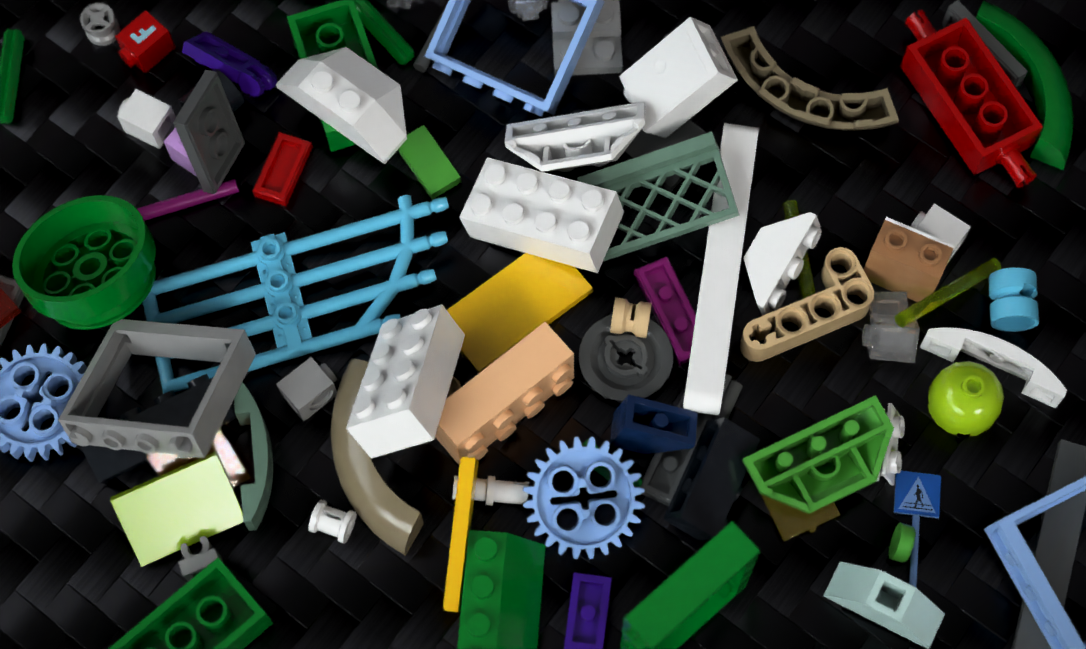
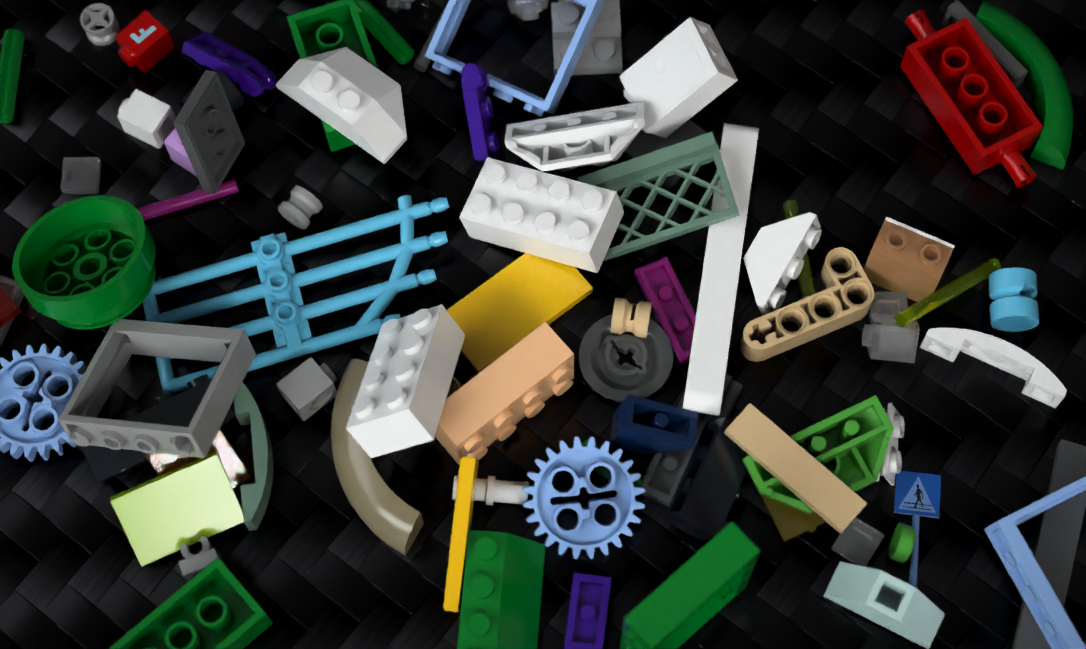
(80, 175): none -> clear tile
(282, 169): red tile -> none
(300, 207): none -> light grey wheel
(332, 521): white bush -> none
(429, 162): bright green tile -> none
(478, 112): none -> dark purple hinge
(795, 468): none -> tan tile
(801, 99): dark tan brick -> none
(858, 542): none -> clear tile
(942, 226): white brick -> none
(965, 398): lime cylinder -> none

